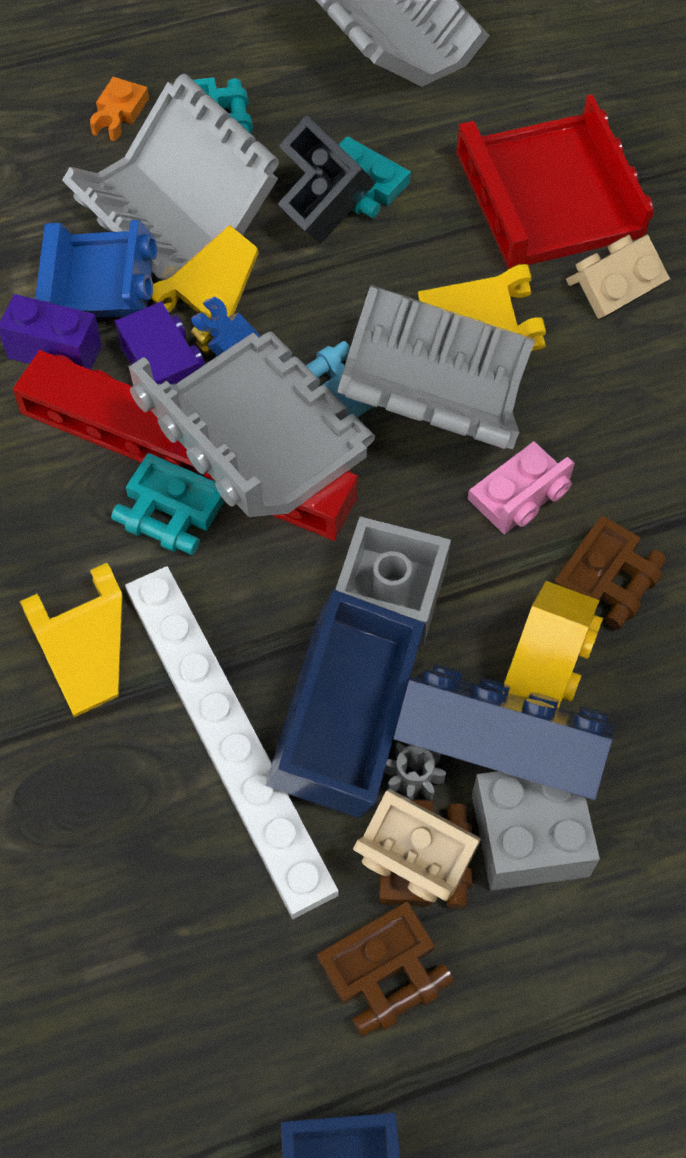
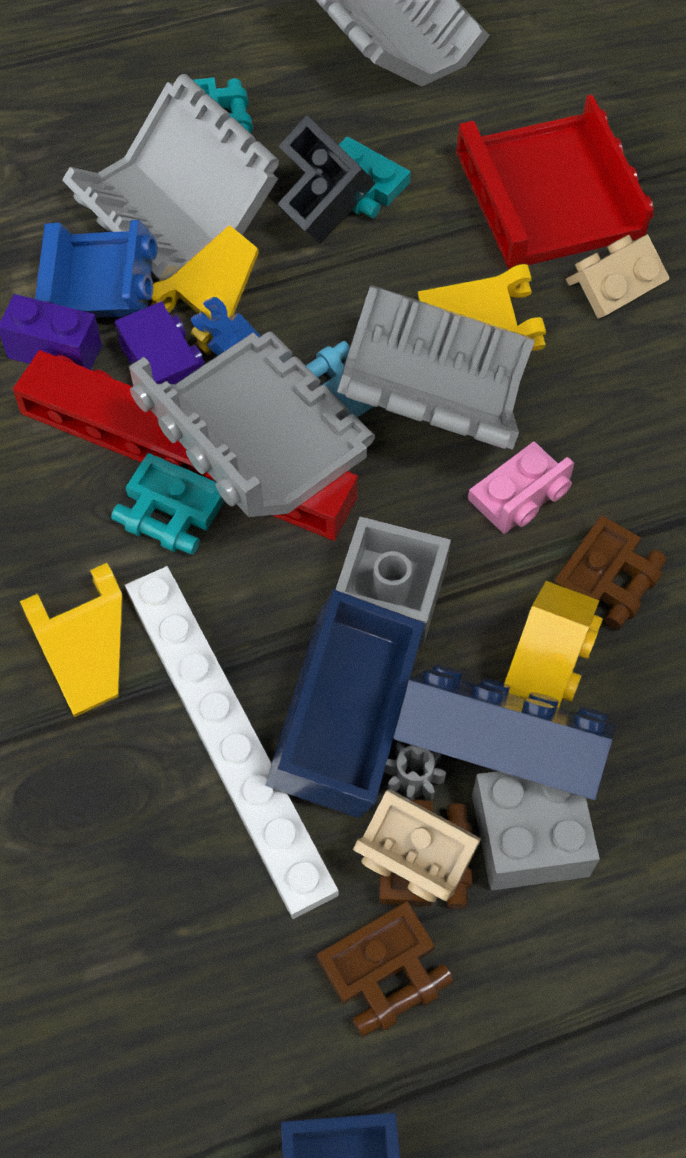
(117, 104): orange plate -> none

